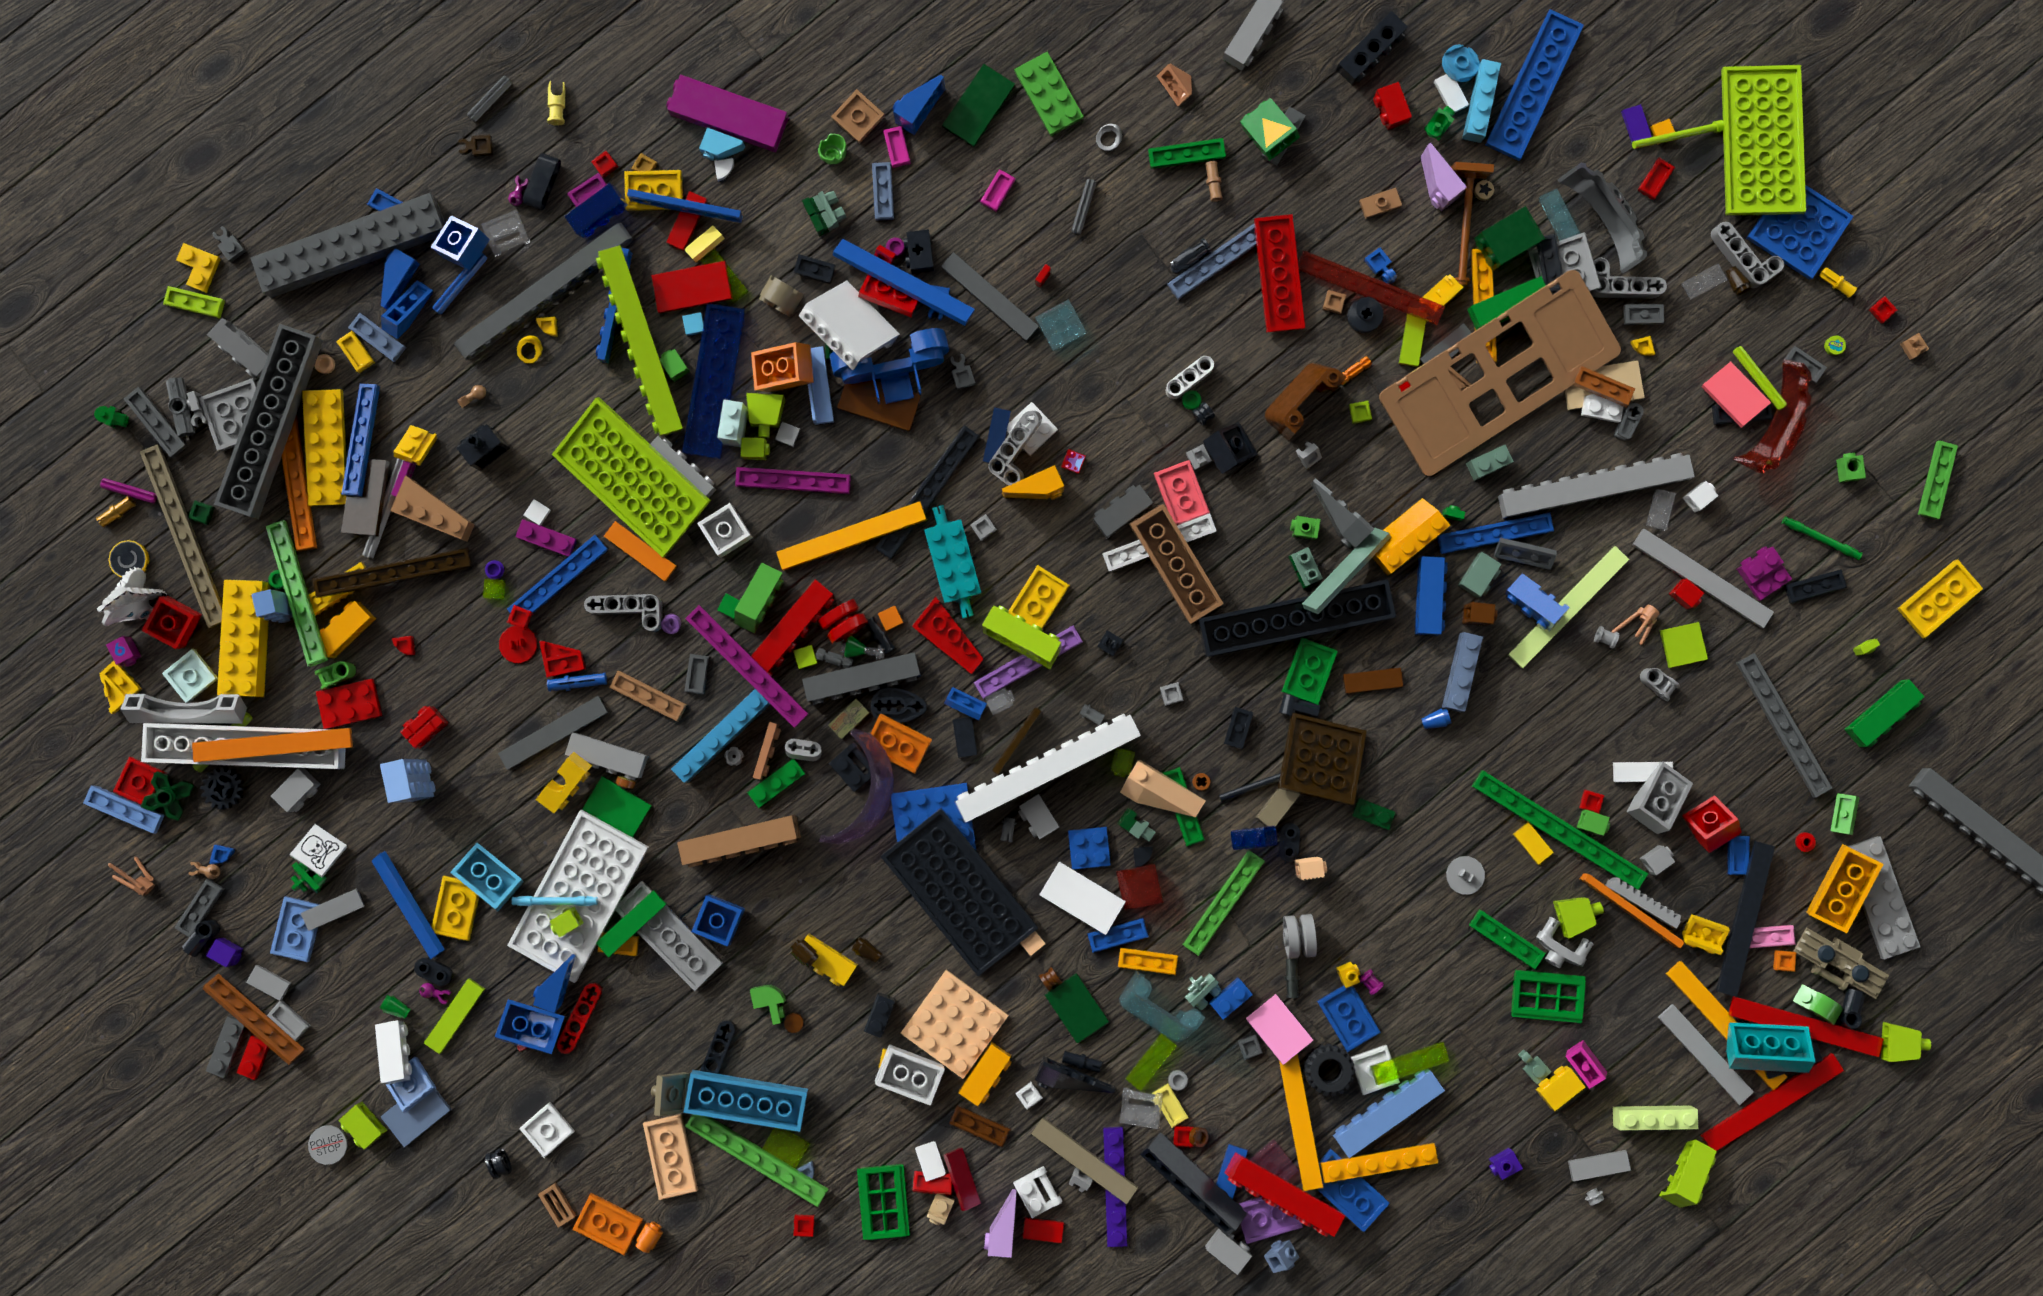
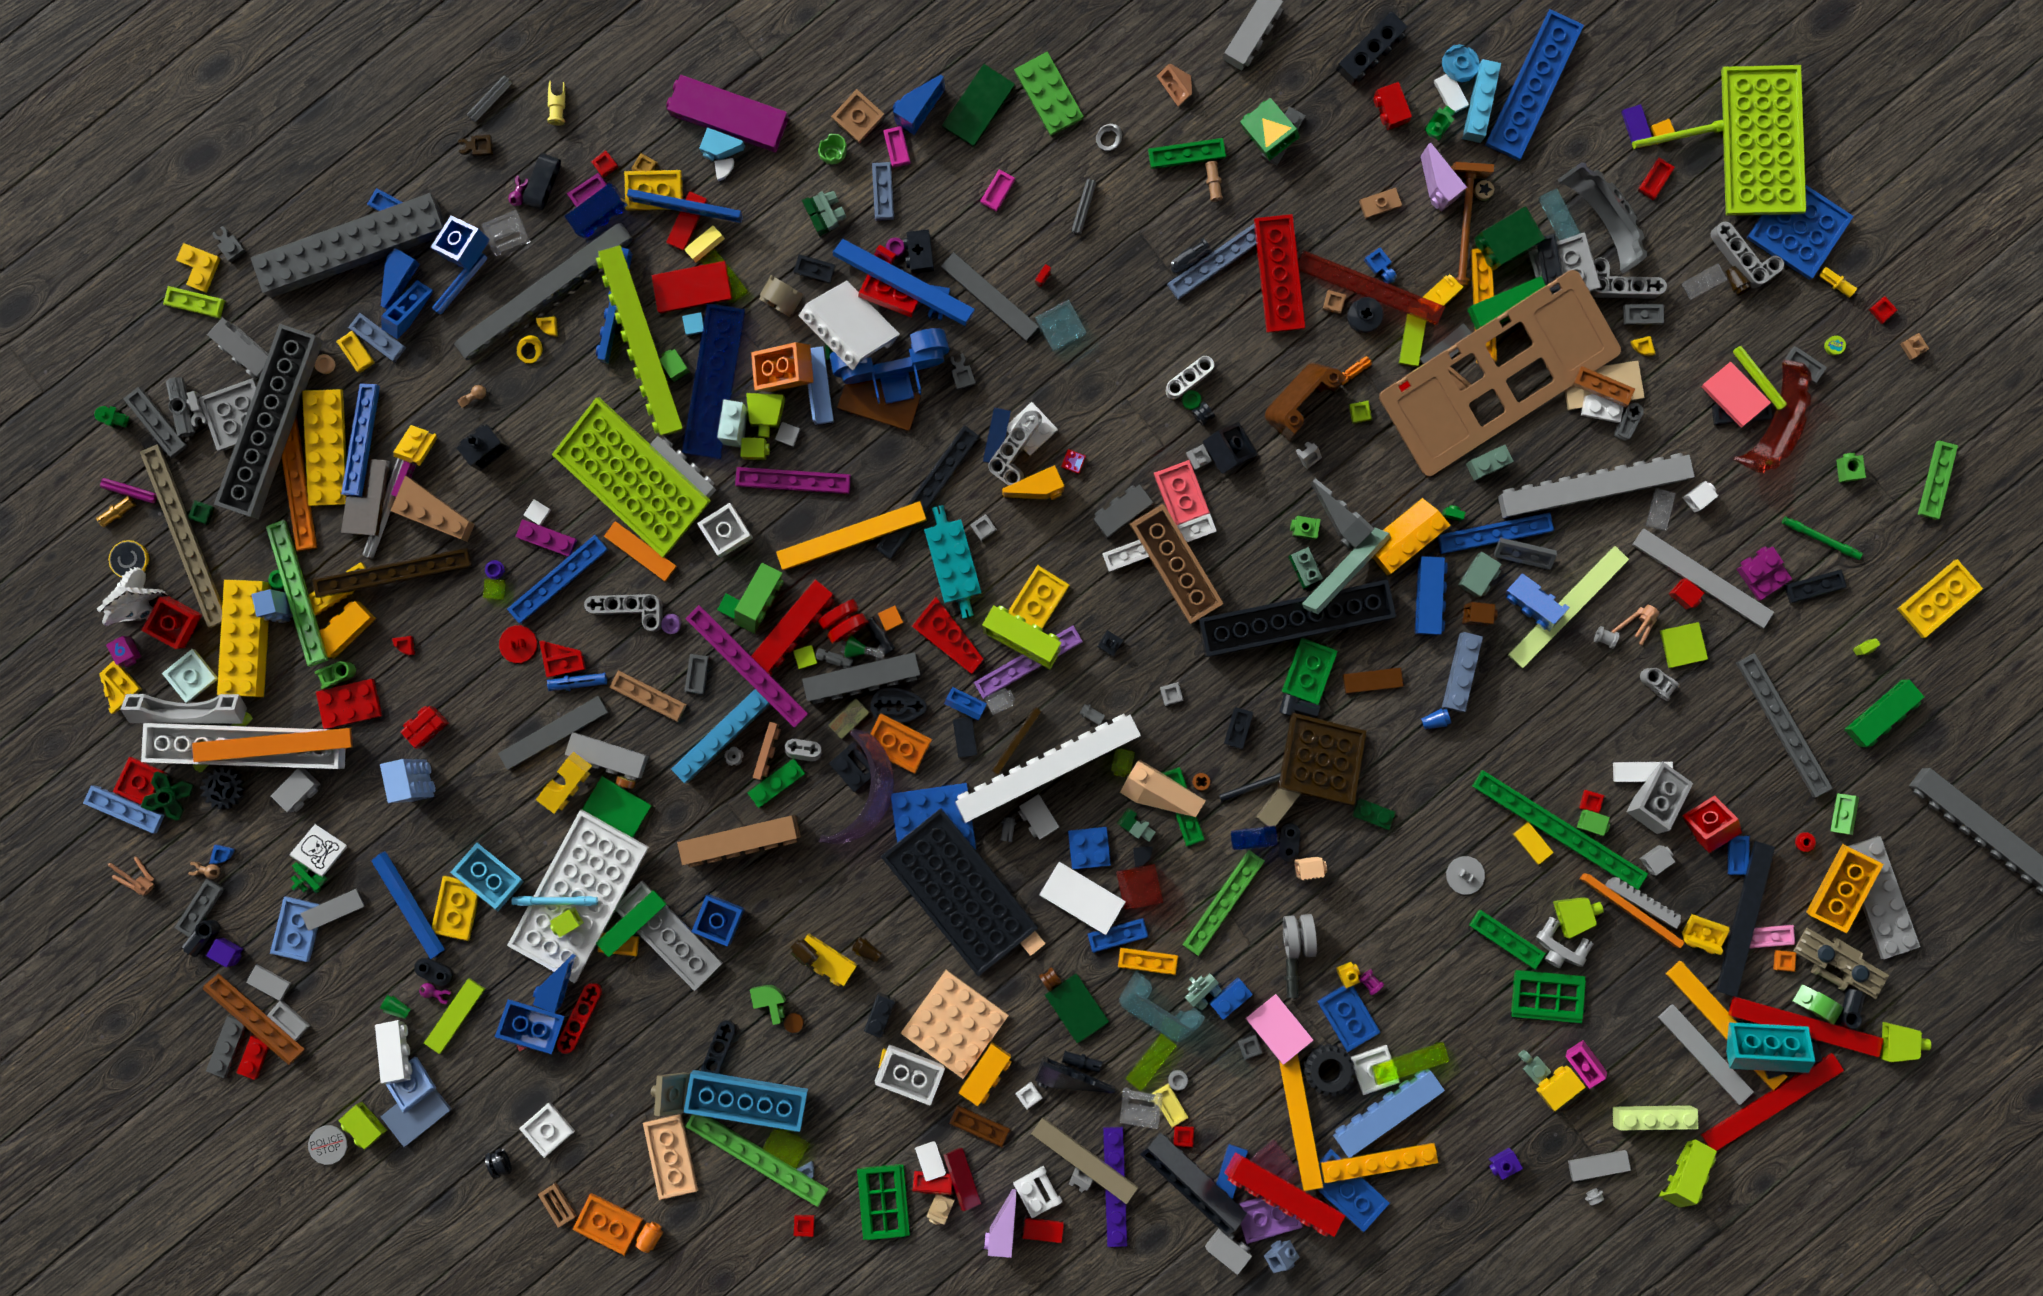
(519, 617): red tile -> none
(1198, 1137): reddish brown tile -> none

